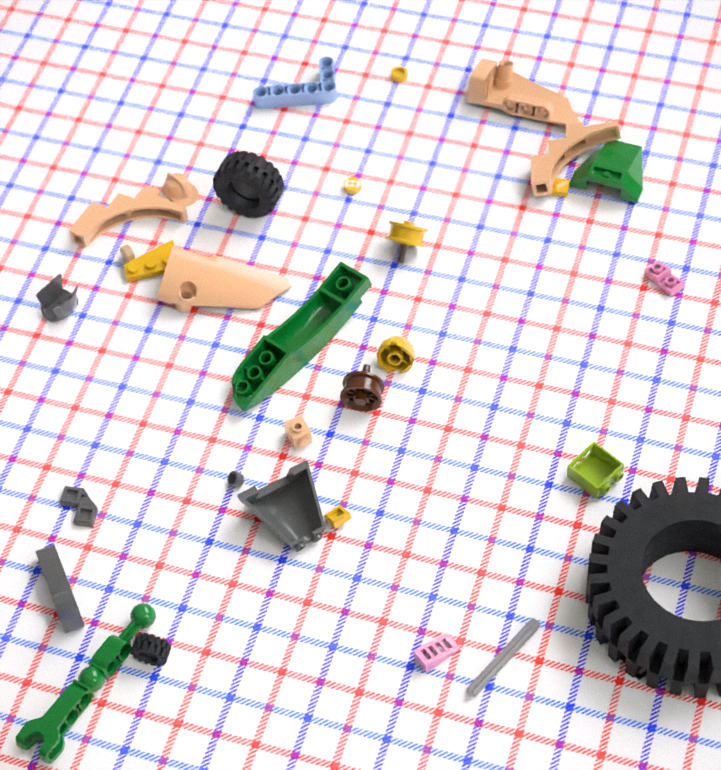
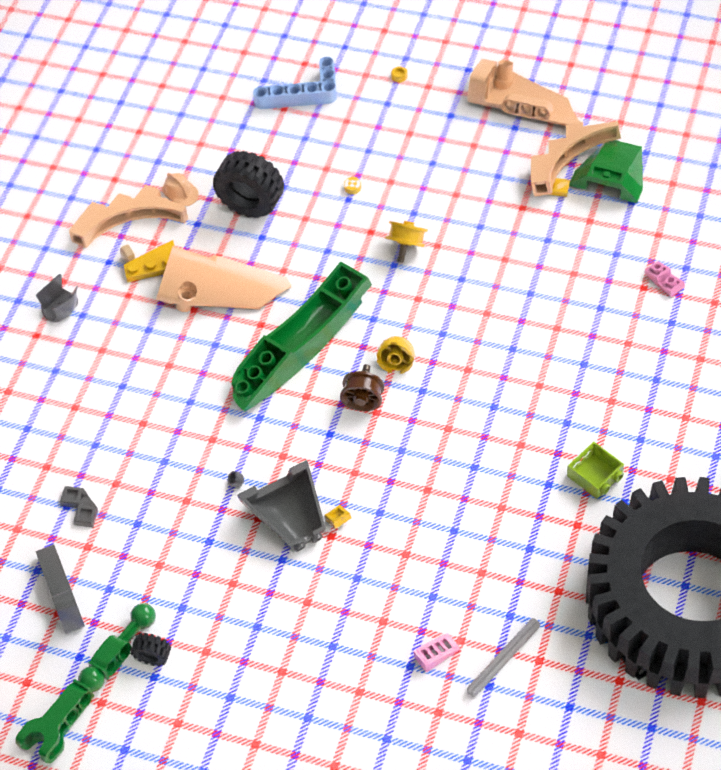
(298, 432): light nougat brick -> none

